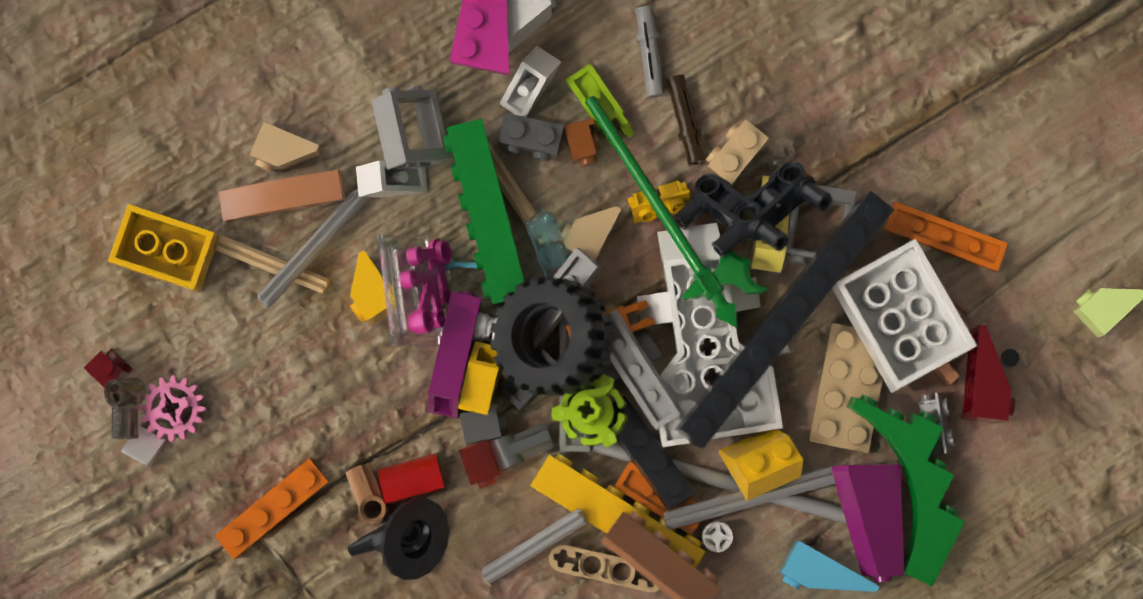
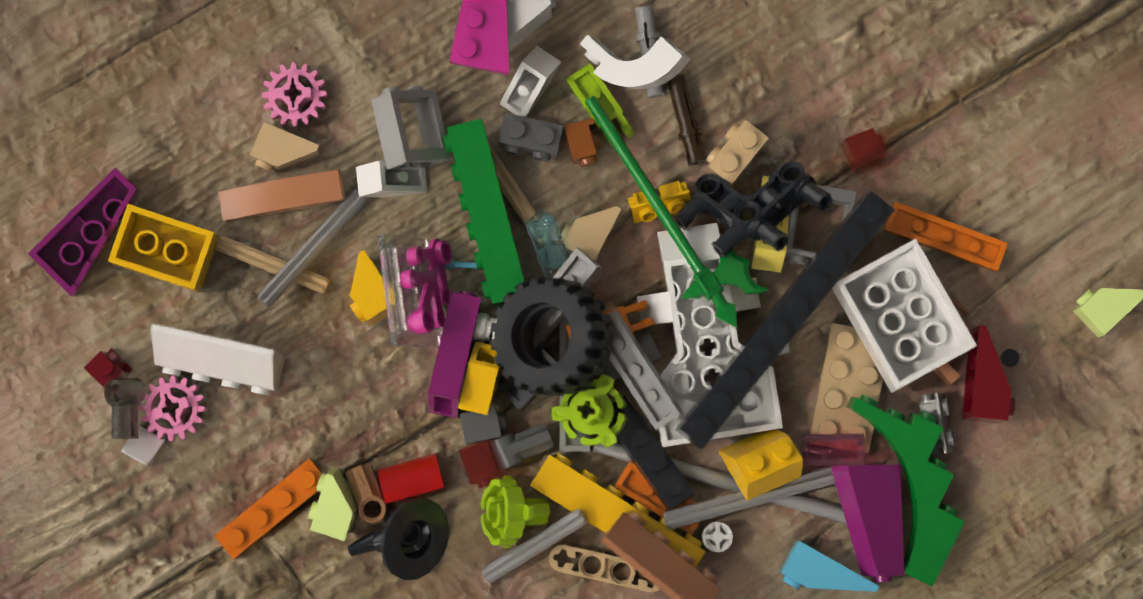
(82, 235): none -> magenta wedge
(216, 358): none -> white slope
(308, 95): none -> bright pink gear
(336, 506): none -> yellowish green slope
(510, 512): none -> lime piece
(649, 71): none -> white arch
(833, 449): none -> clear pink brick
(863, 149): none -> clear red brick

